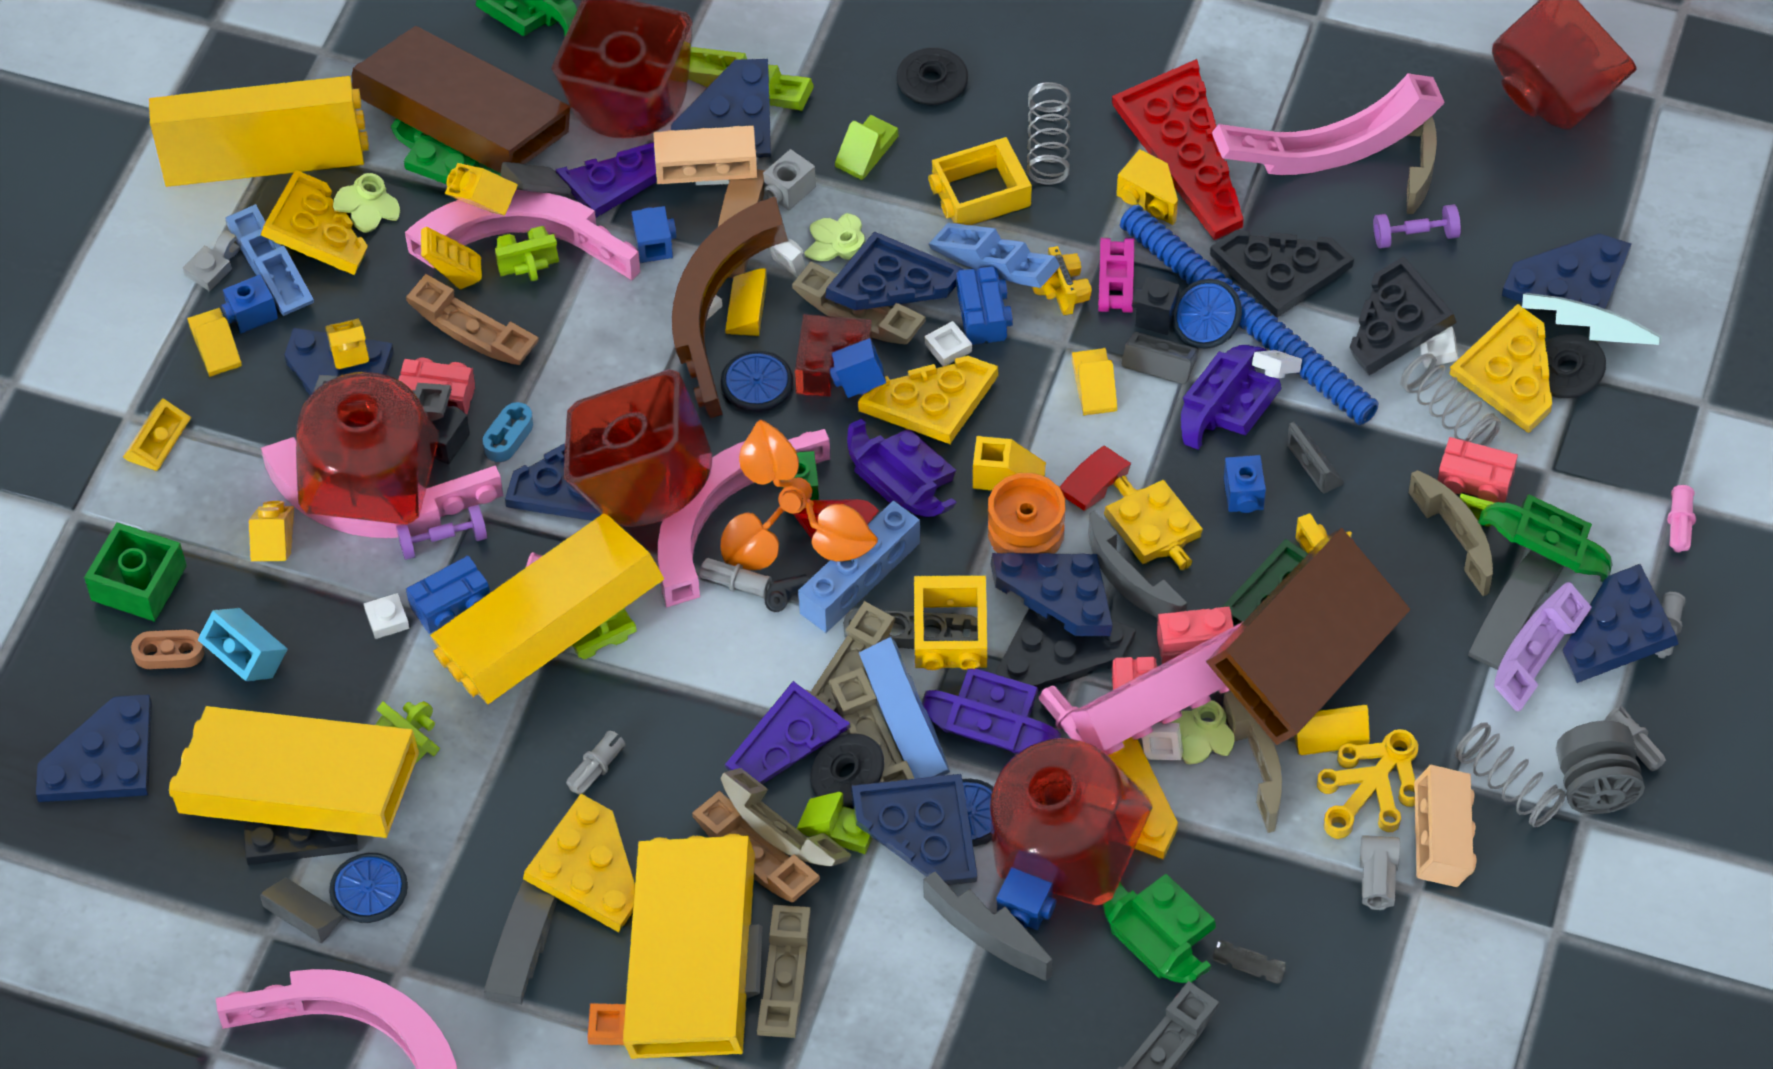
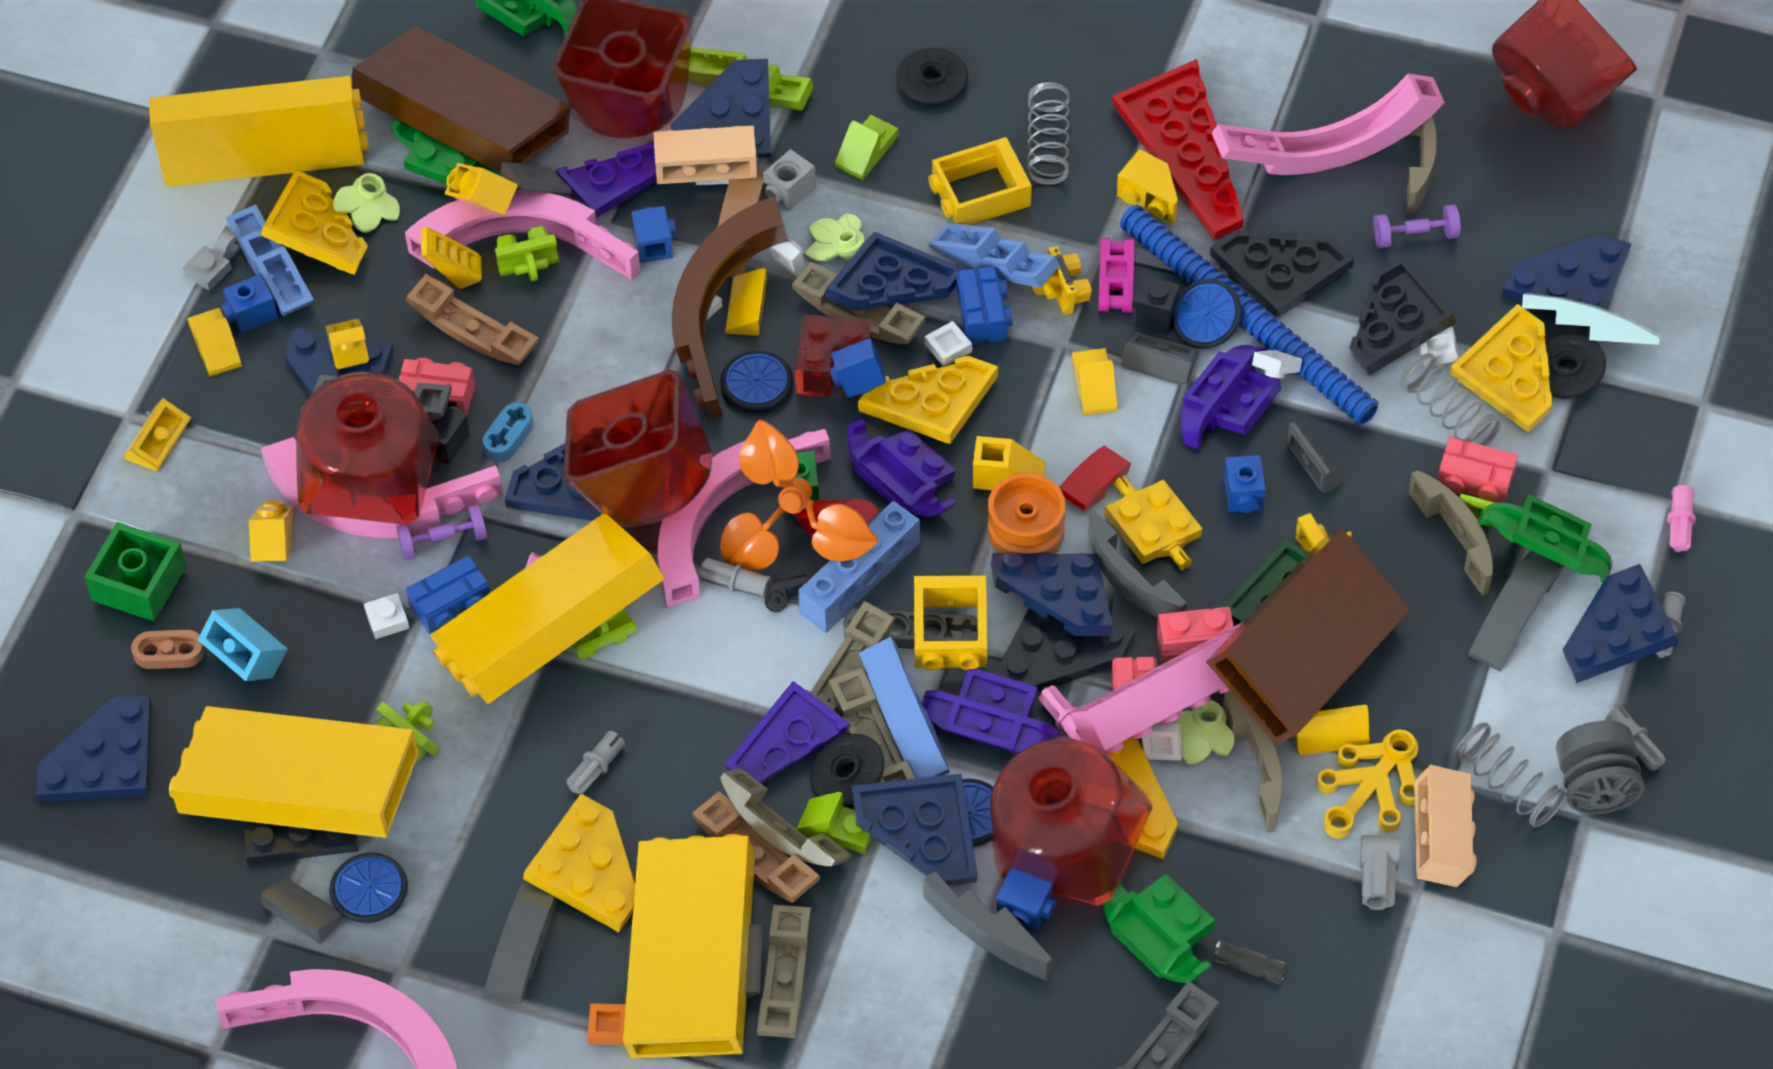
(1536, 642): lavender slope -> none

